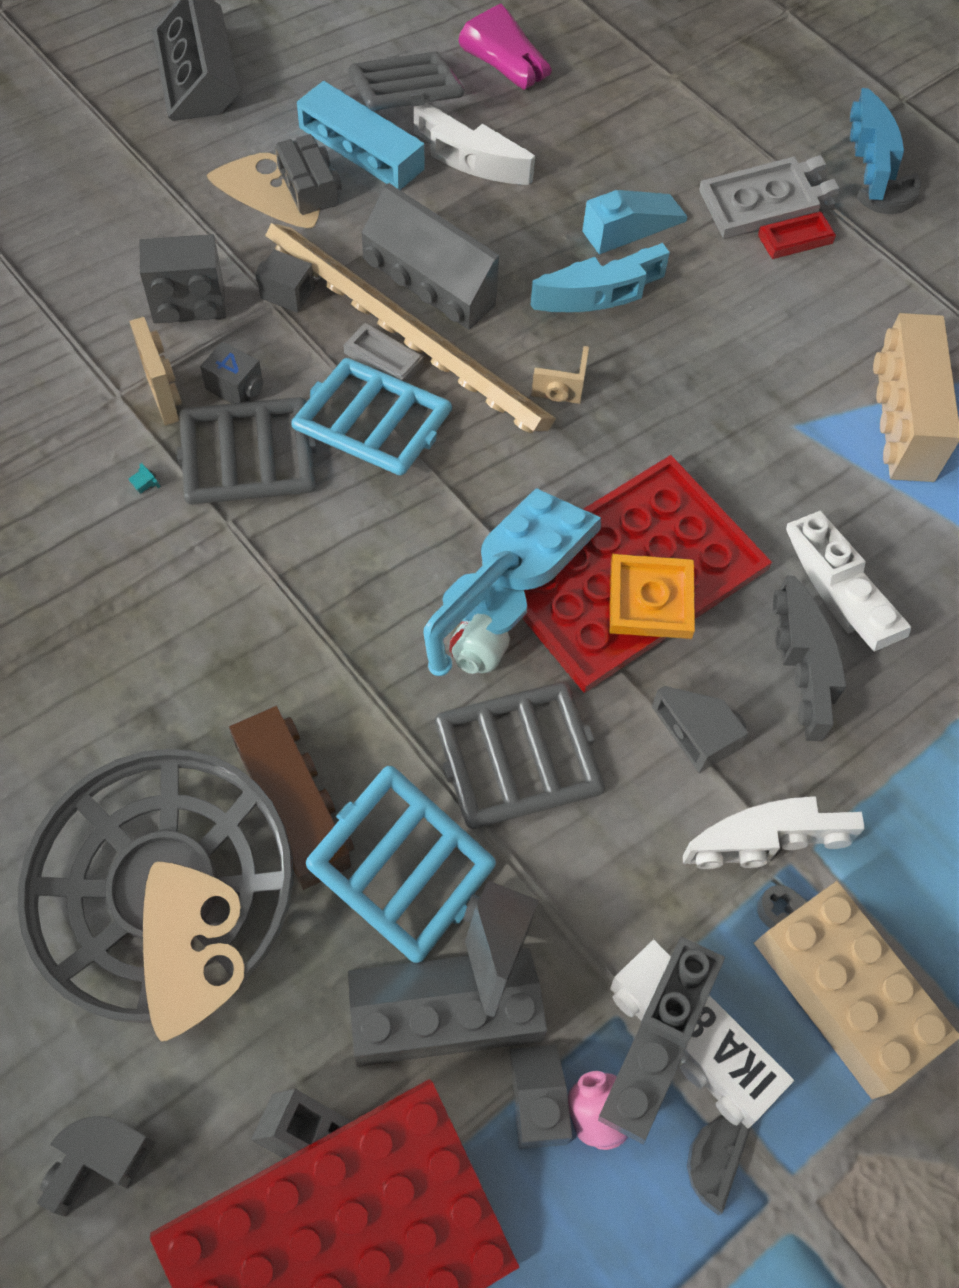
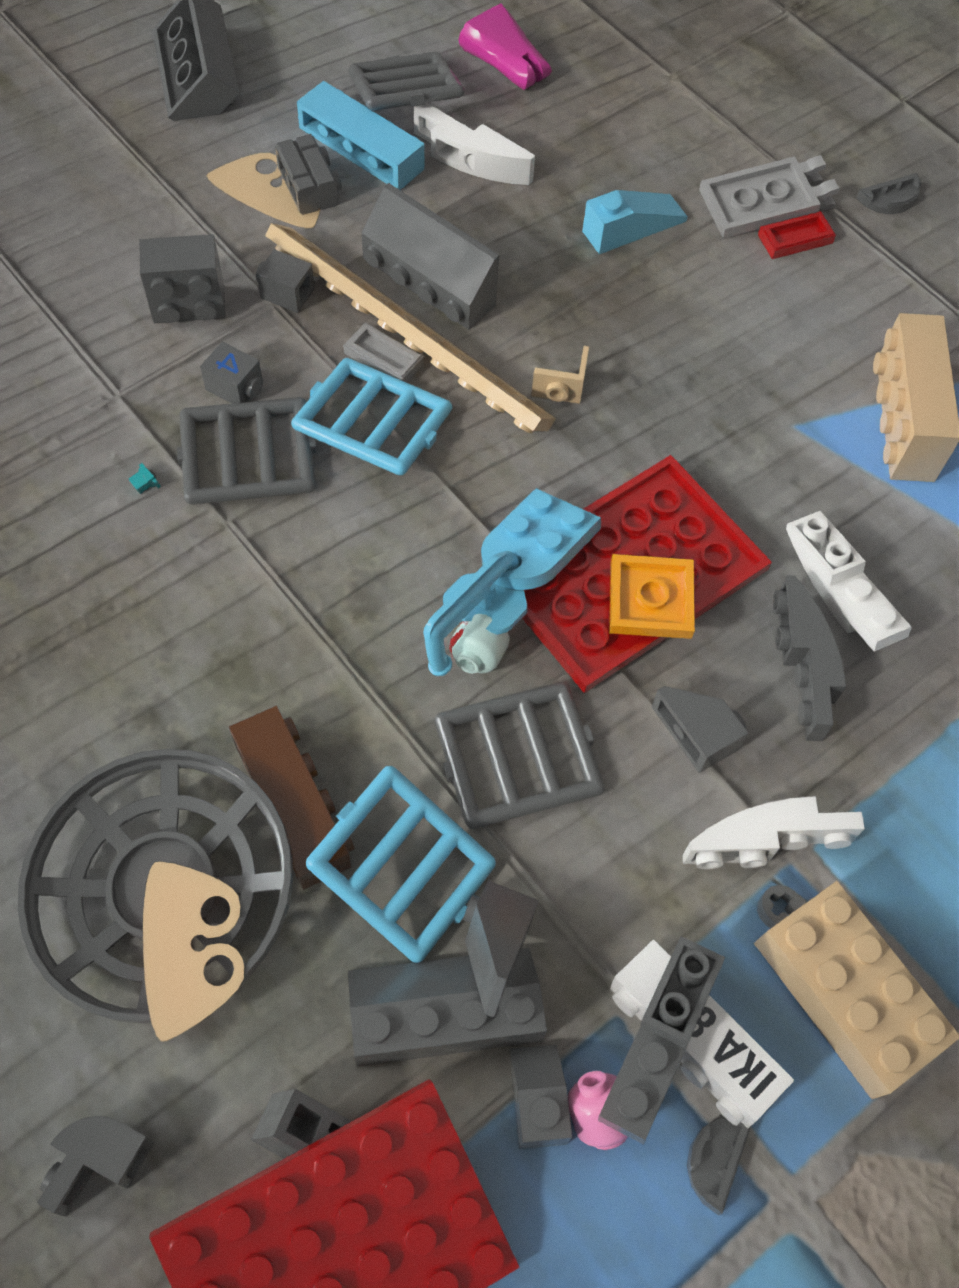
(157, 370): tan plate -> none
(596, 287): medium azure slope -> none
(876, 140): dark azure slope -> none

